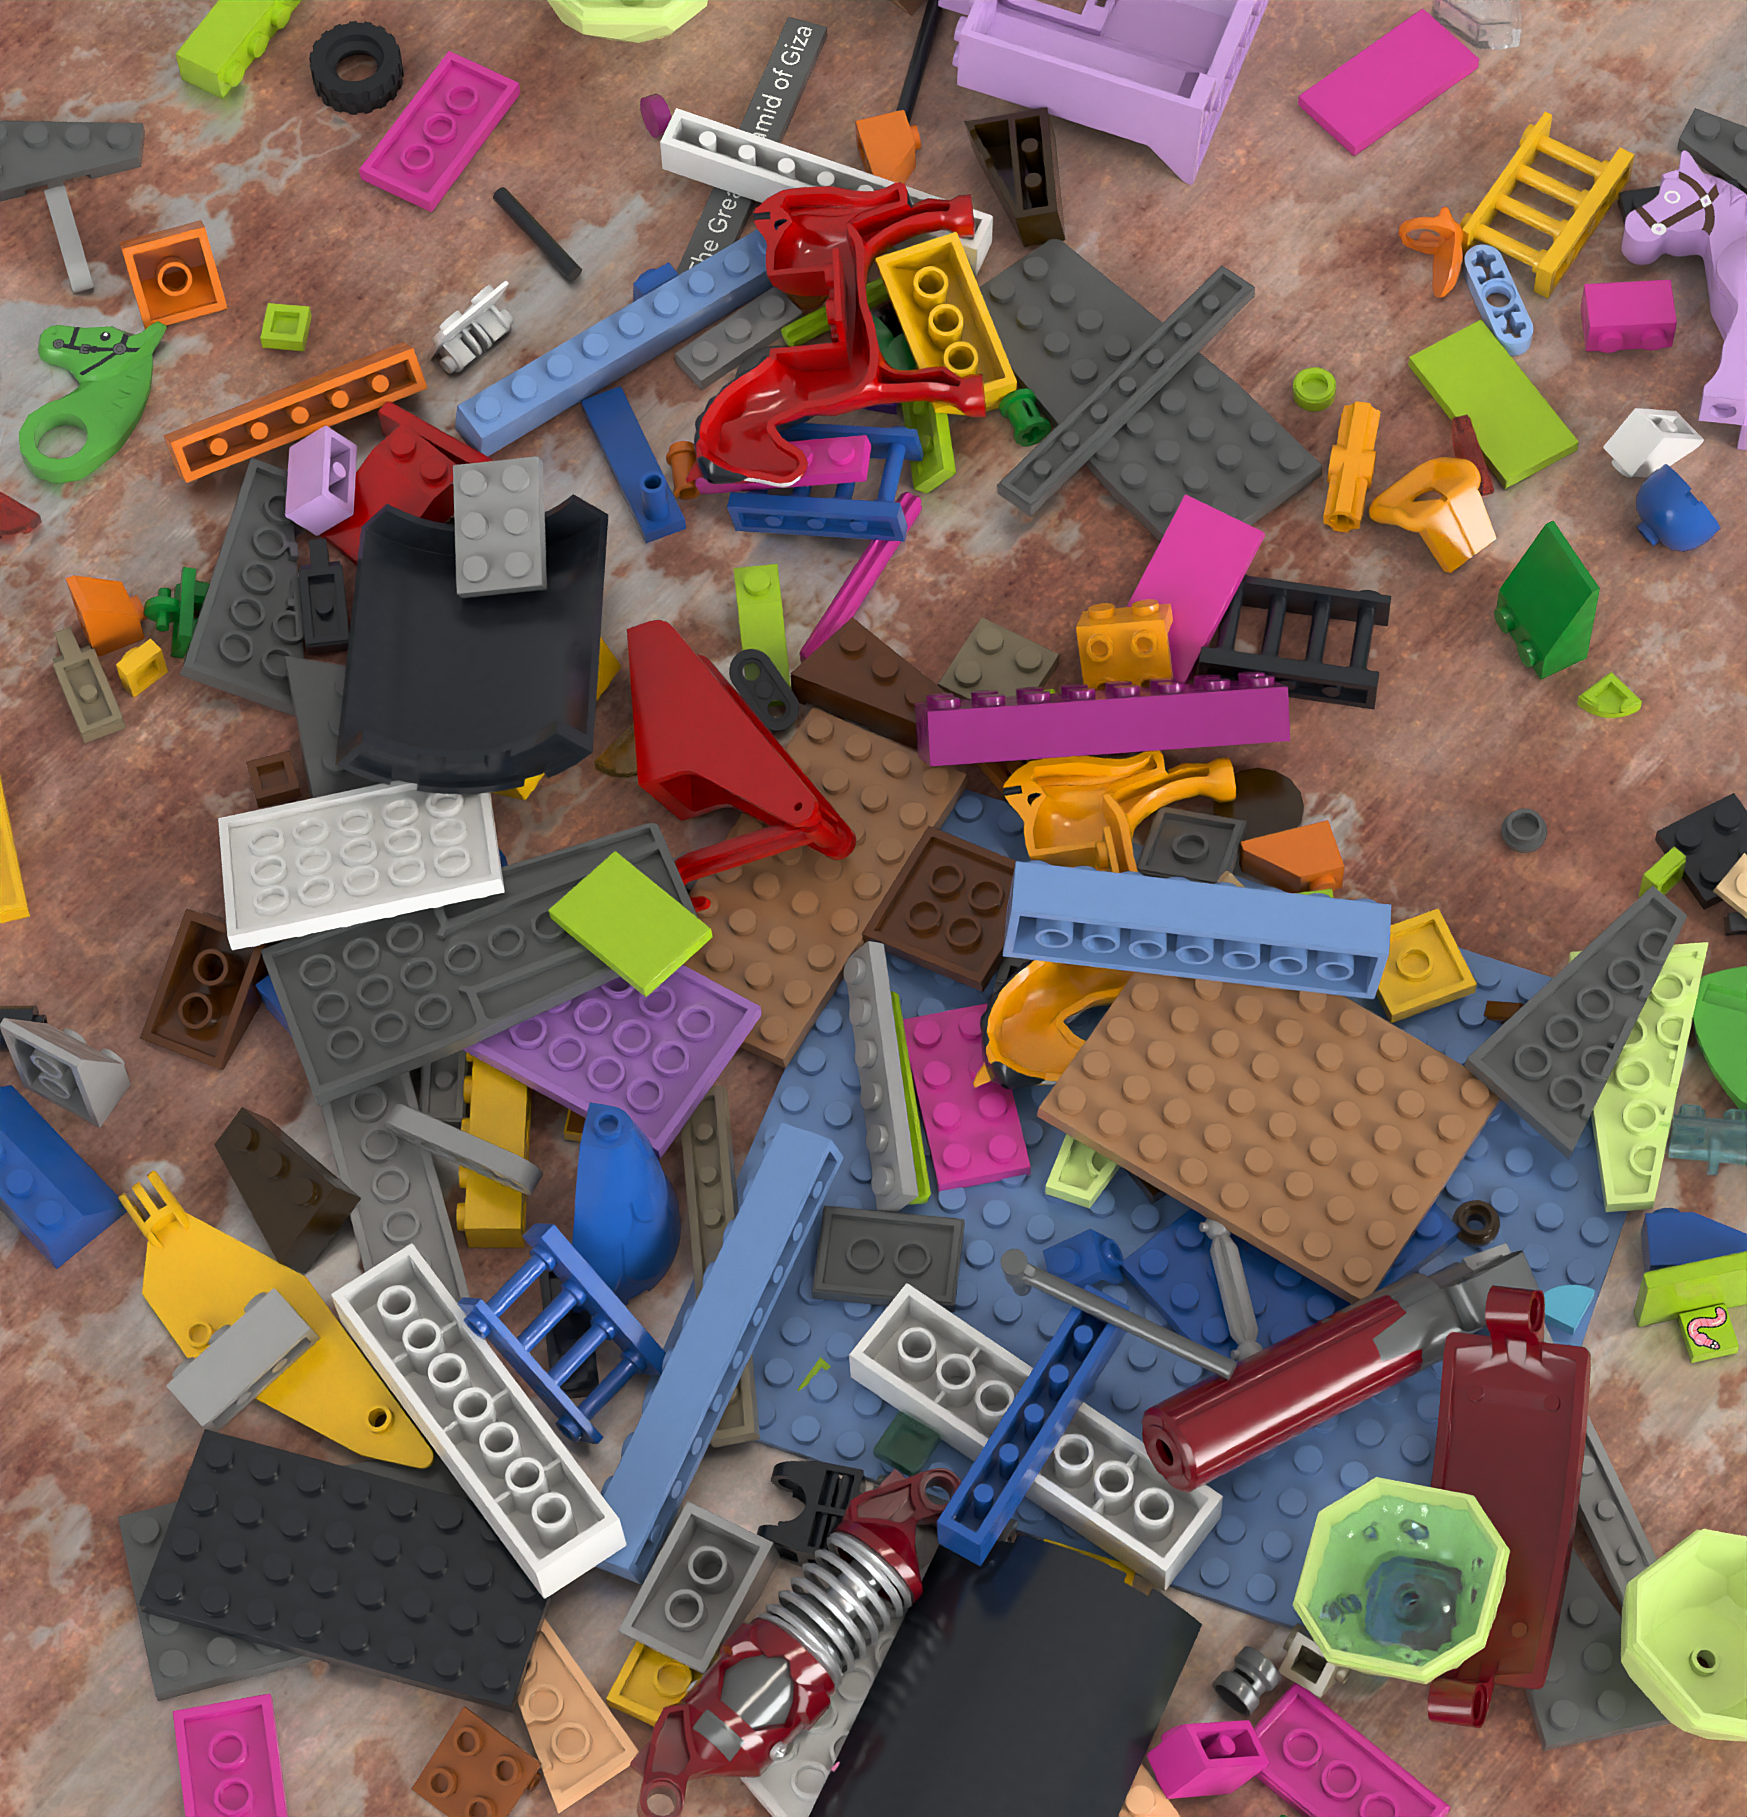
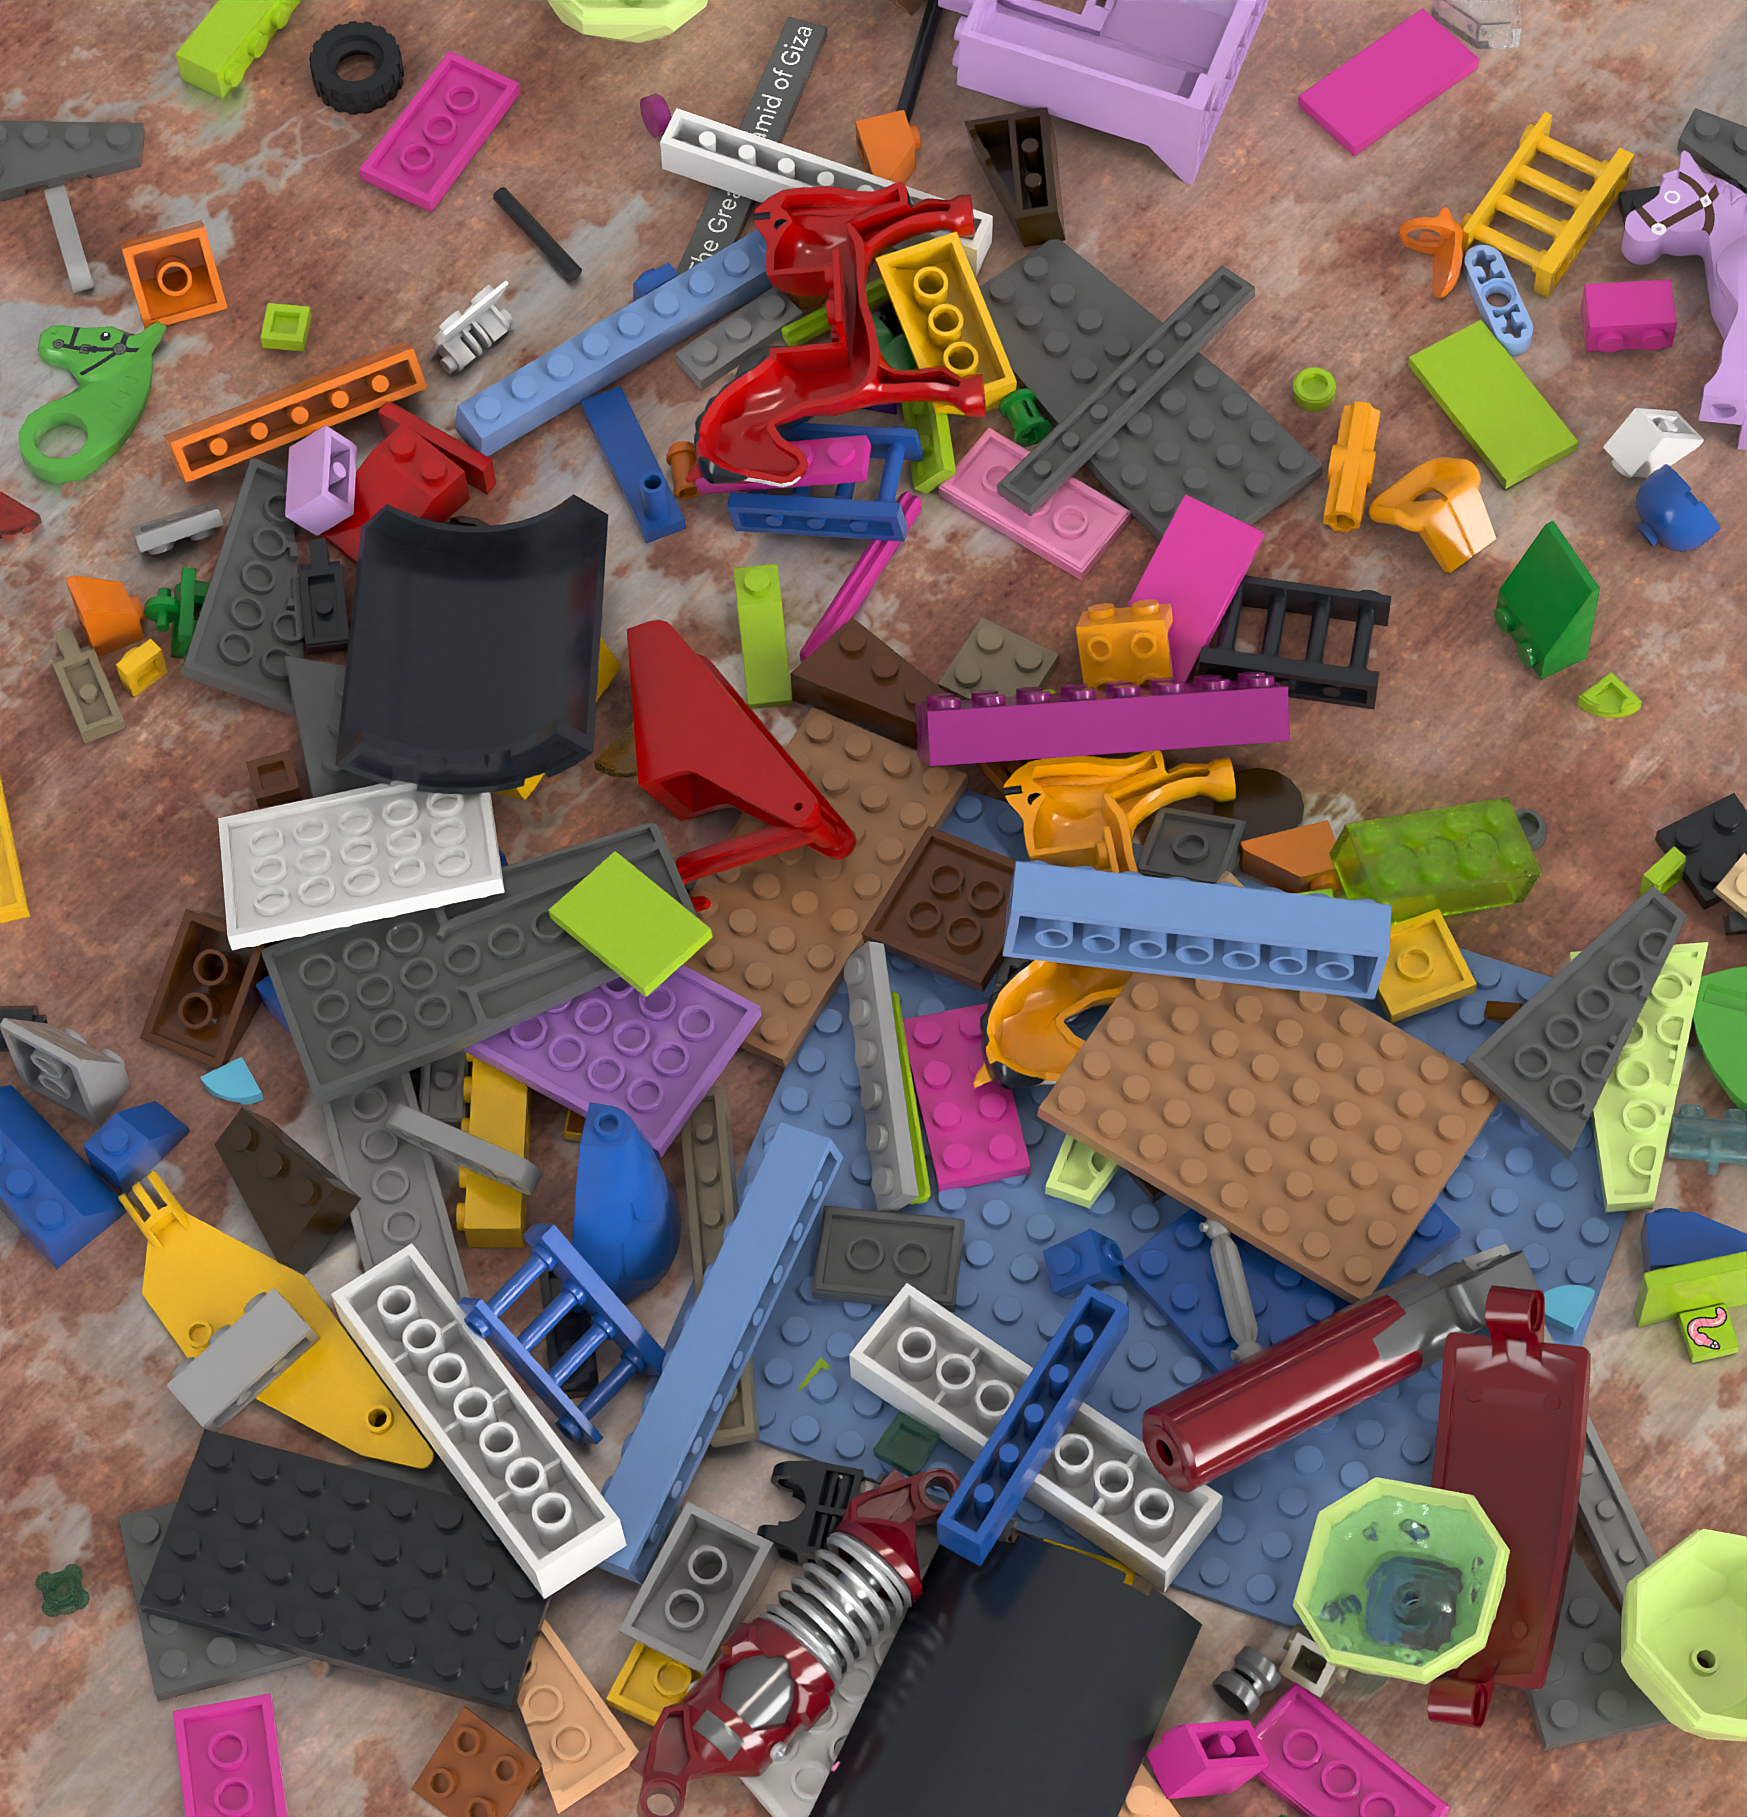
(63, 1604): none -> clear green plate
(133, 1144): none -> blue slope
(160, 534): none -> light grey plate
(233, 1083): none -> medium azure tile
(499, 527): light grey plate -> none
(764, 689): black plate -> none
(1024, 1276): dark grey bar -> none
(1066, 530): none -> bright pink tile
(1438, 859): none -> clear neon green brick
(1467, 447): clear red tile -> none
(1476, 1211): dark brown plate -> none

